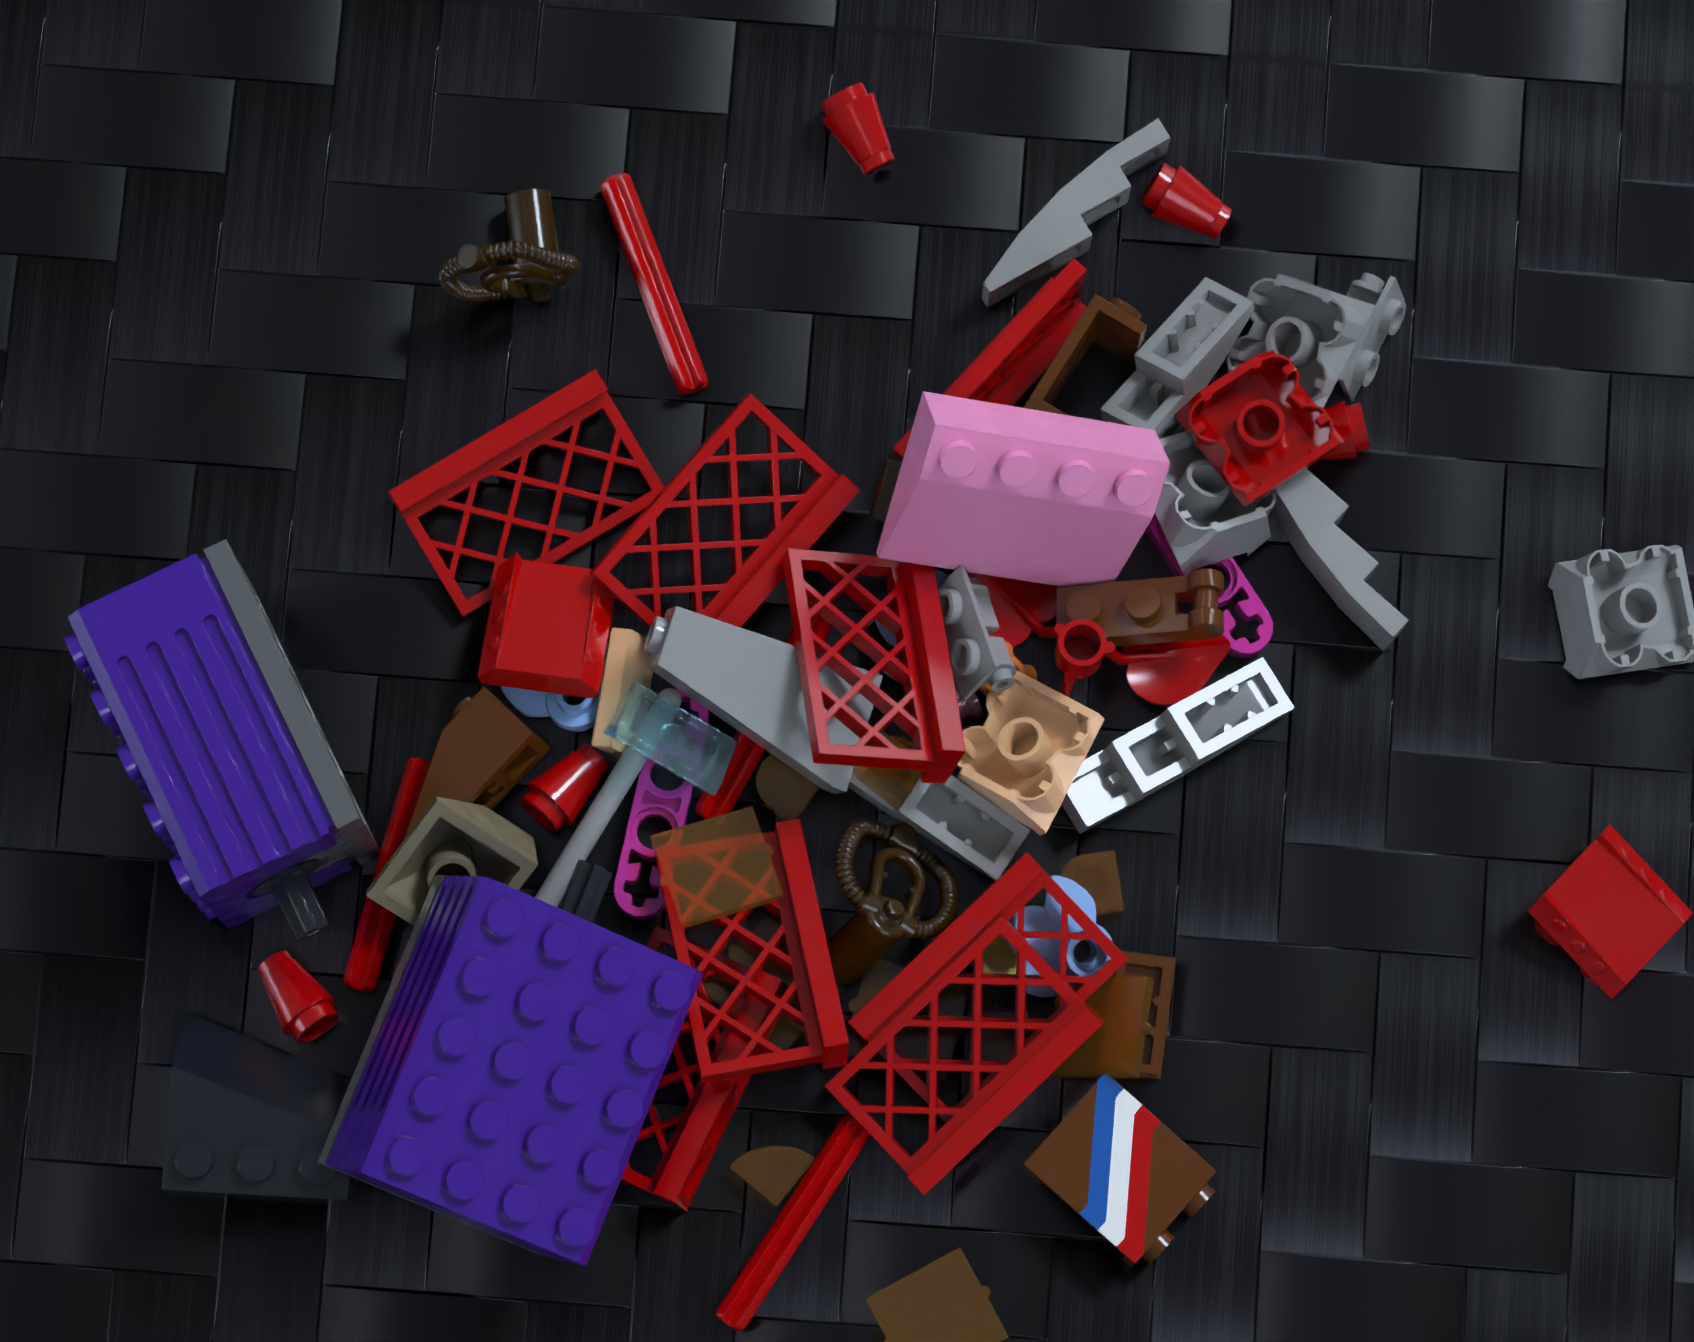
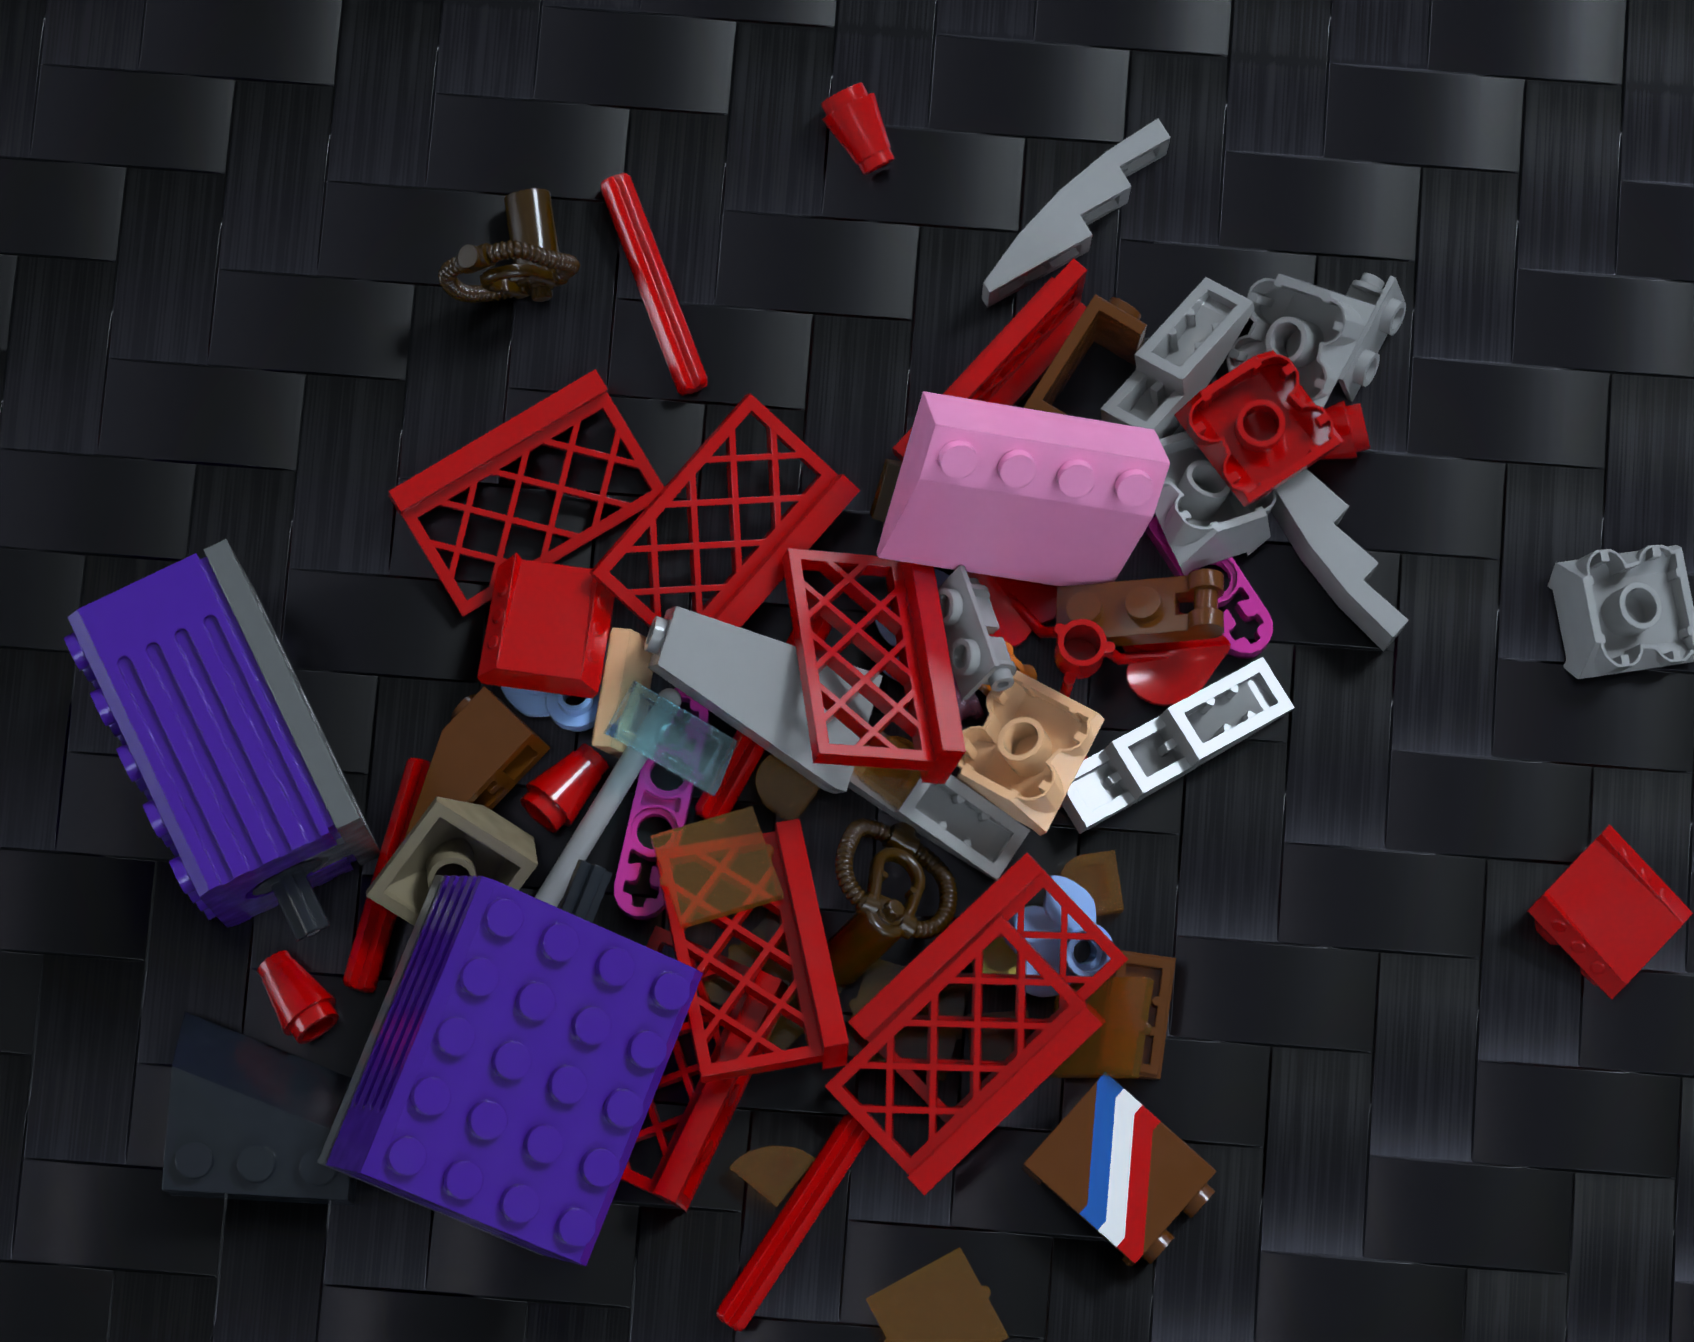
(1185, 202): red cone -> none

